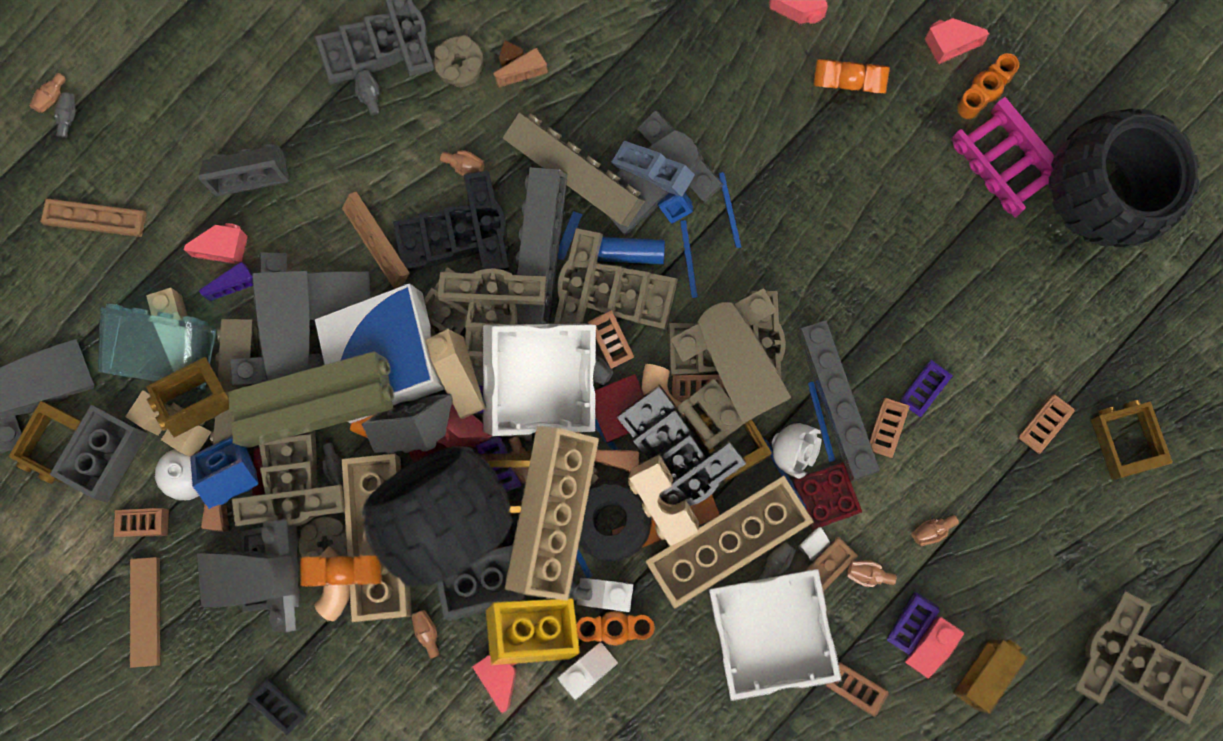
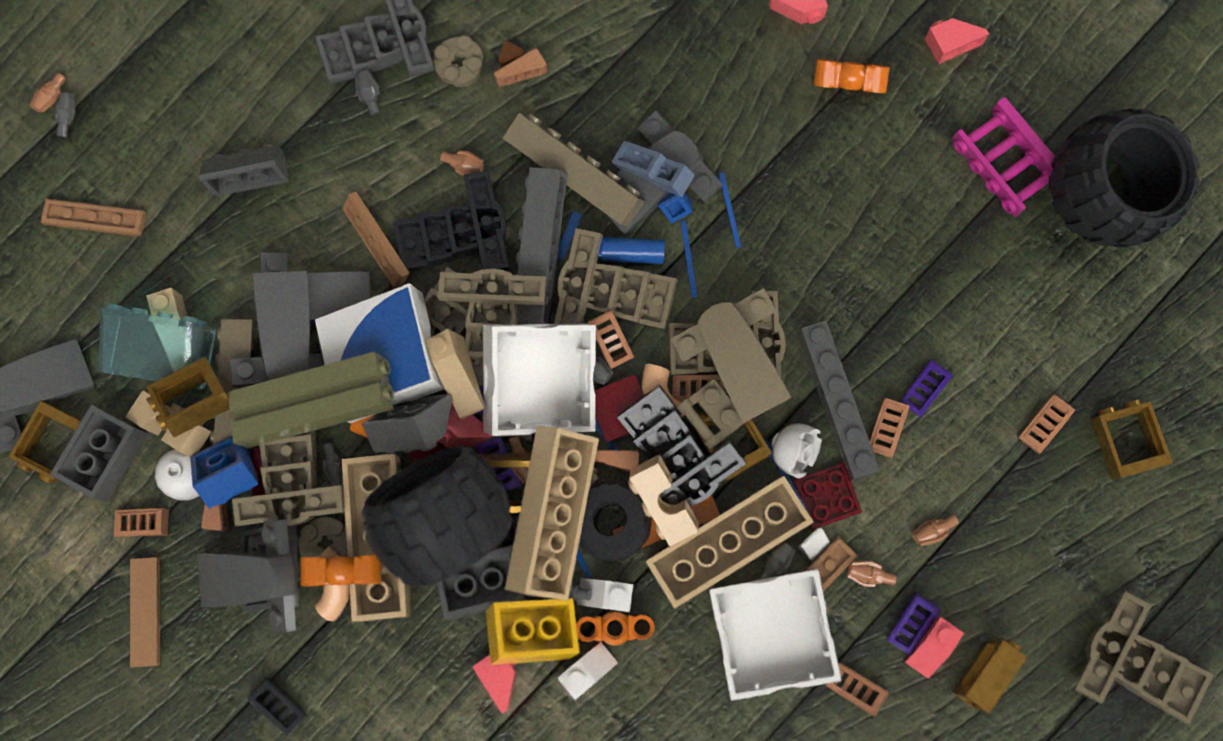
(219, 244): coral slope -> none
(231, 281): dark purple slope -> none
(425, 632): nougat piece -> none
(821, 422): blue piece -> none
(993, 76): orange piece -> none

